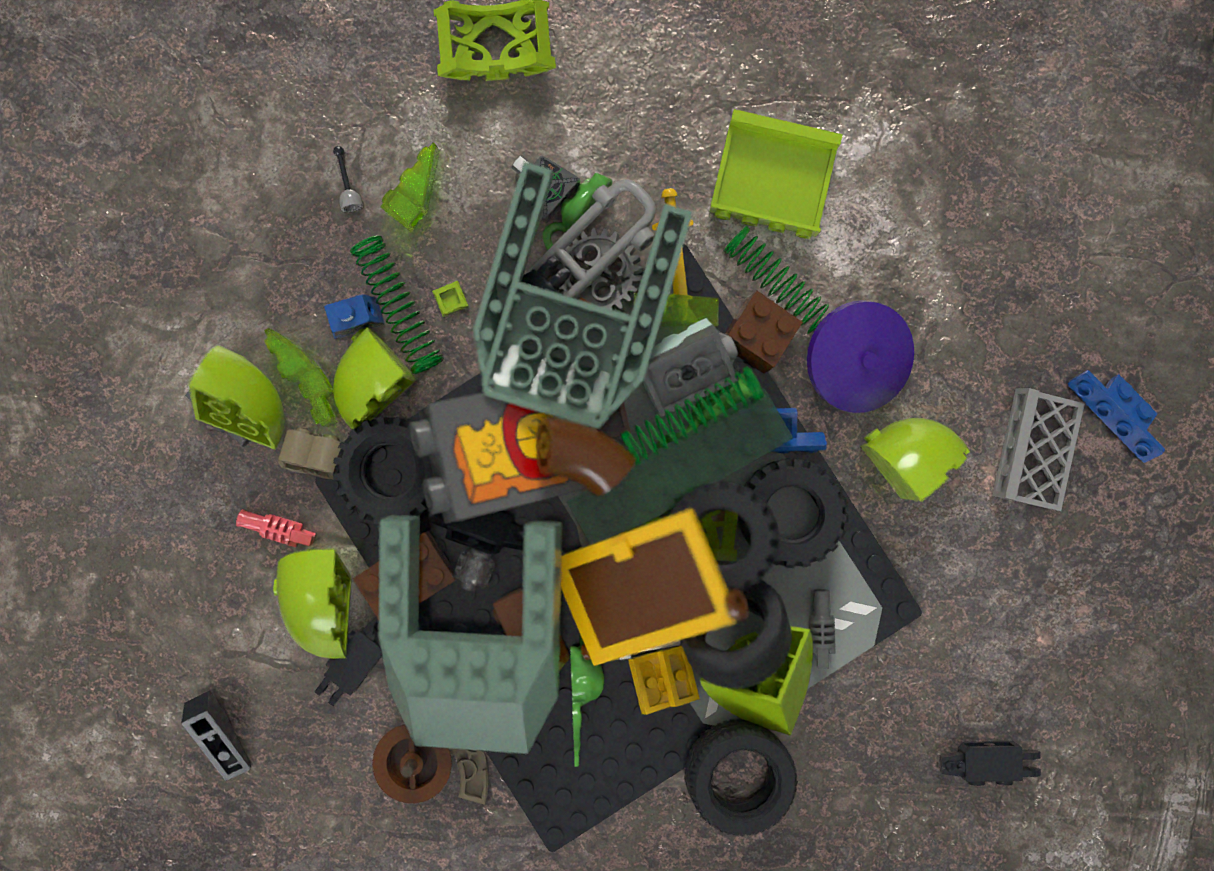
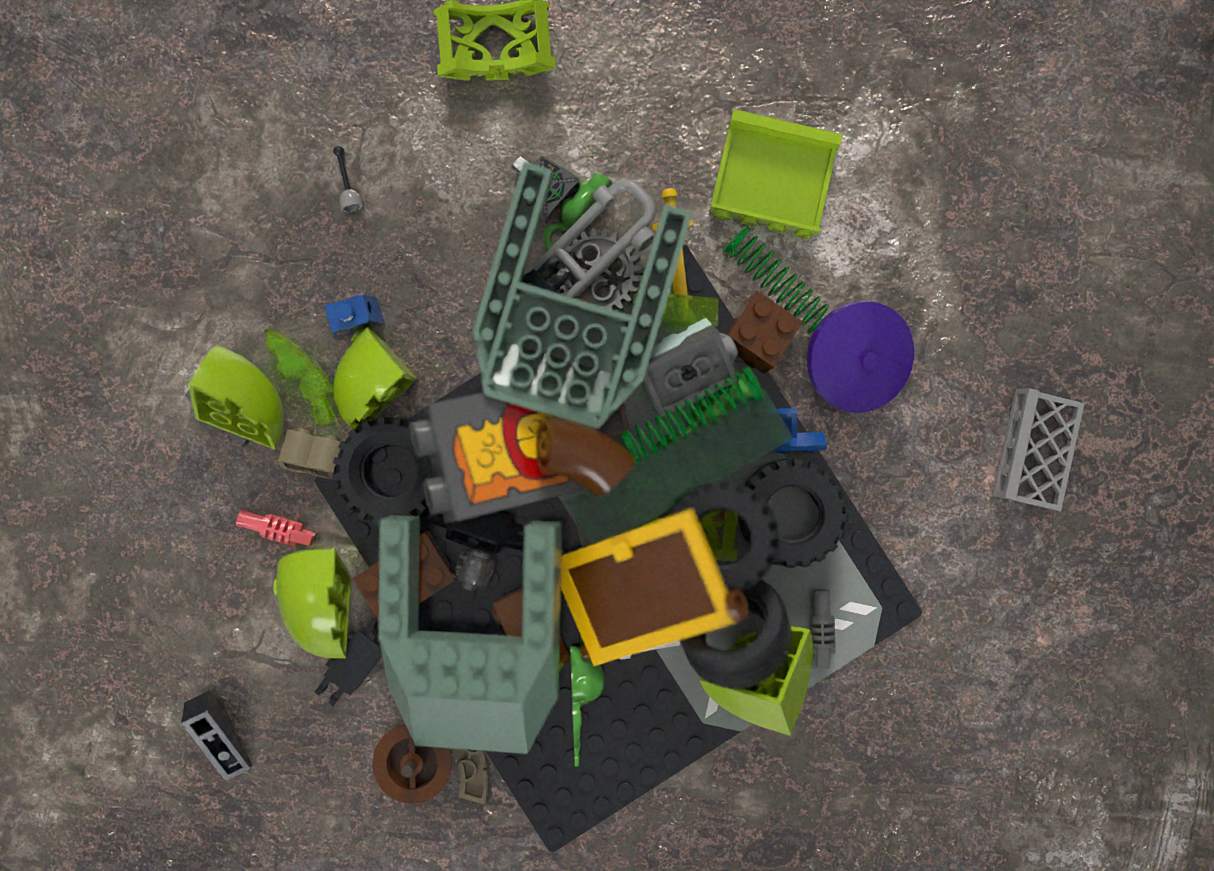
(412, 196): clear neon green slope -> none
(421, 364): green piece -> none
(450, 298): lime tile -> none
(663, 679): yellow slope -> none
(762, 809): black tyre -> none
(915, 455): lime brick -> none
(989, 762): black hinge -> none
(1121, 411): blue bracket -> none

